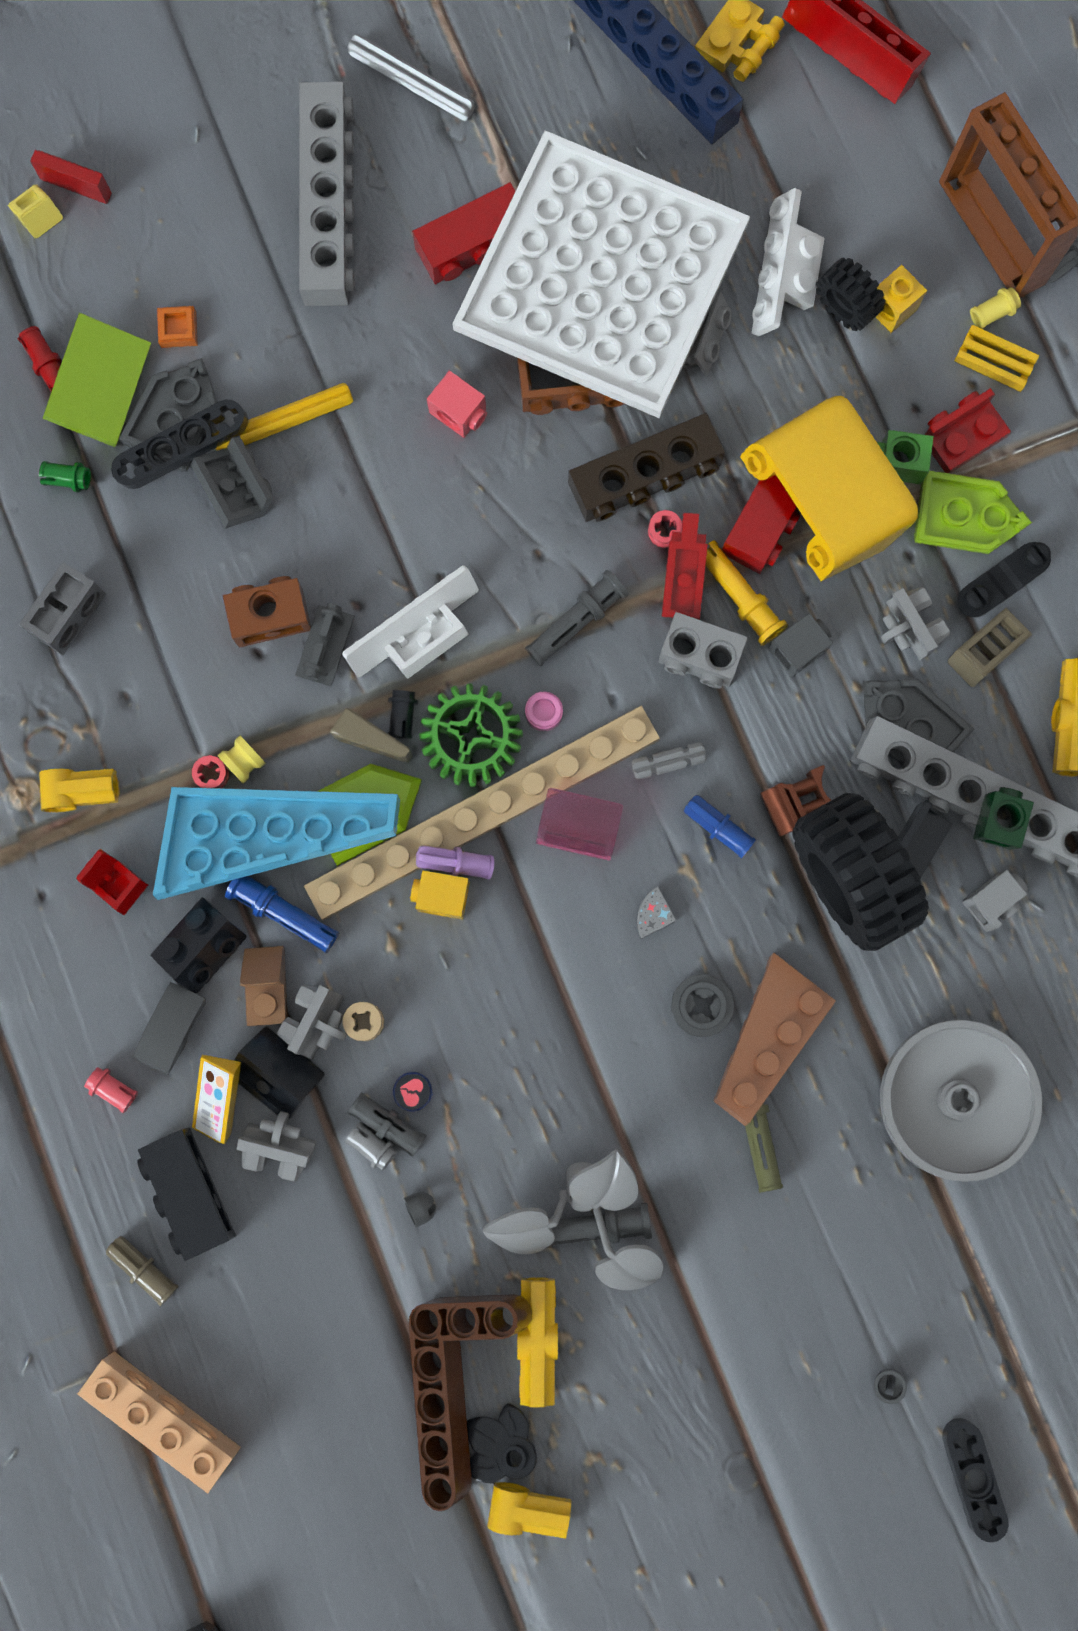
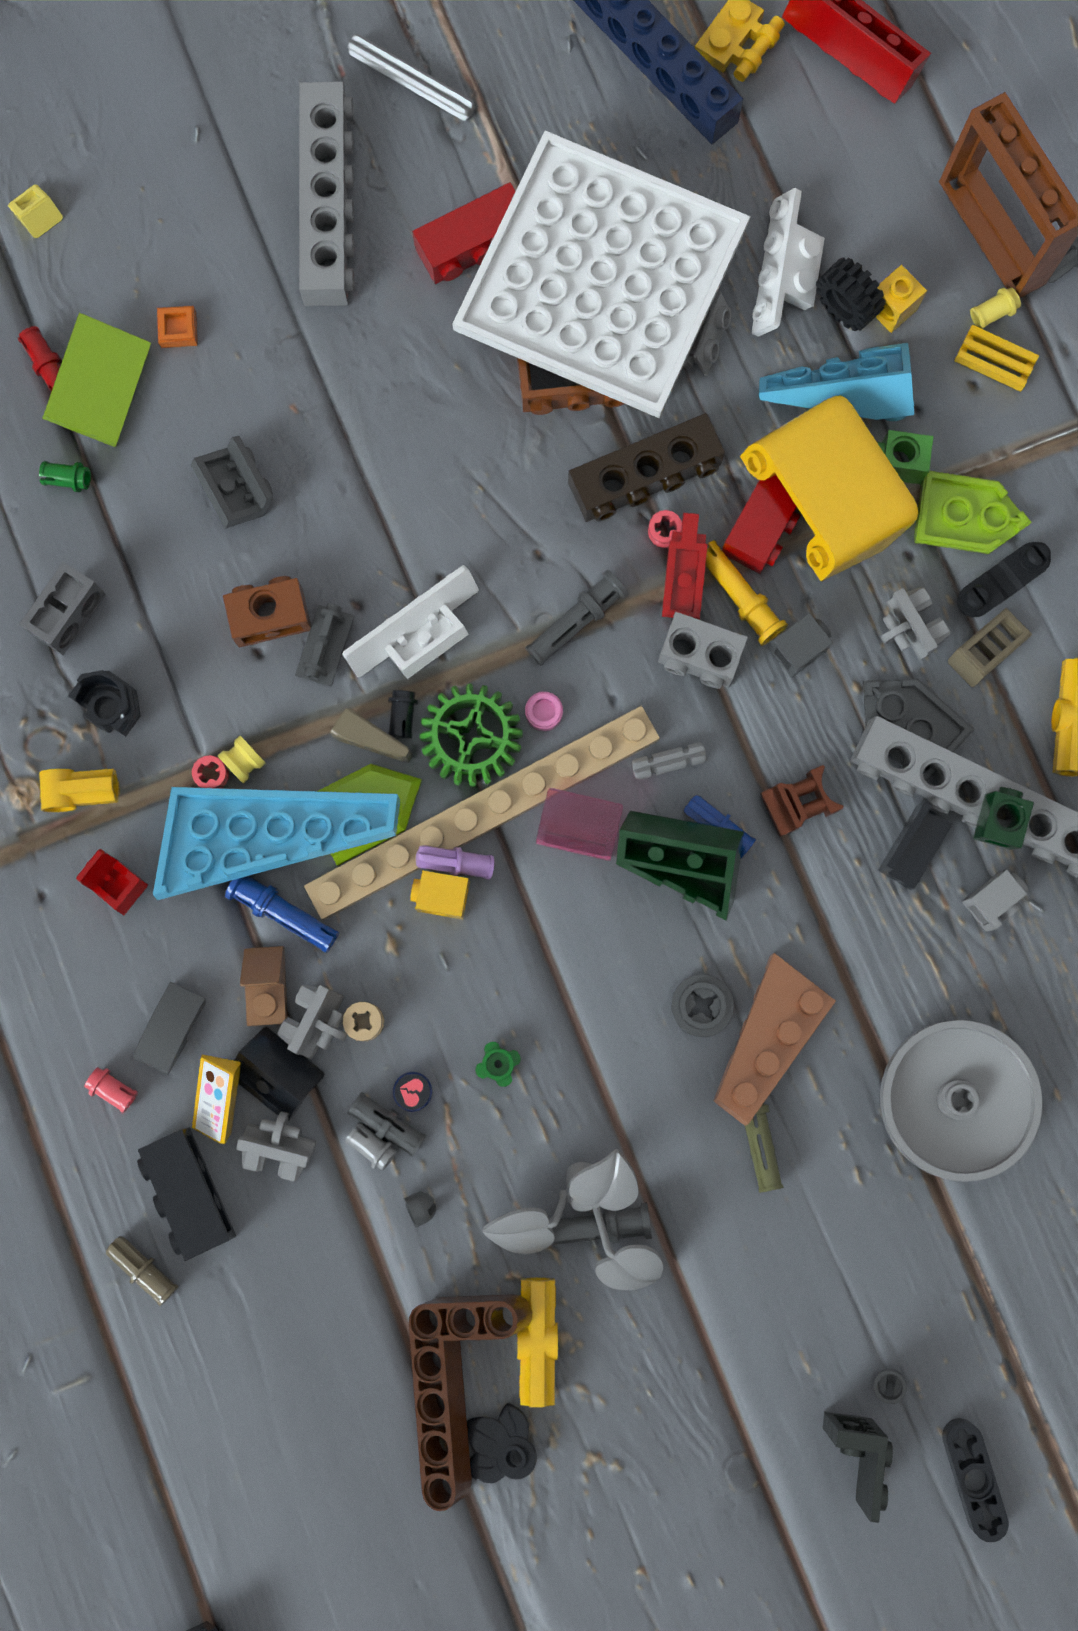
(71, 176): red tile -> none
(108, 701): none -> black hair
(159, 1421): light nougat brick -> none
(167, 401): dark grey tile -> none
(177, 438): black beam -> none
(198, 946): black bracket -> none
(295, 413): yellow axle -> none
(457, 404): coral brick -> none
(500, 1075): none -> green plate
(519, 1510): yellow piece -> none
(653, 913): light grey tile -> none
(684, 856): none -> dark green wedge
(860, 871): black tyre -> none
(863, 1439): none -> pearl dark grey bracket
(874, 383): none -> medium azure wedge
(966, 431): red bracket -> none

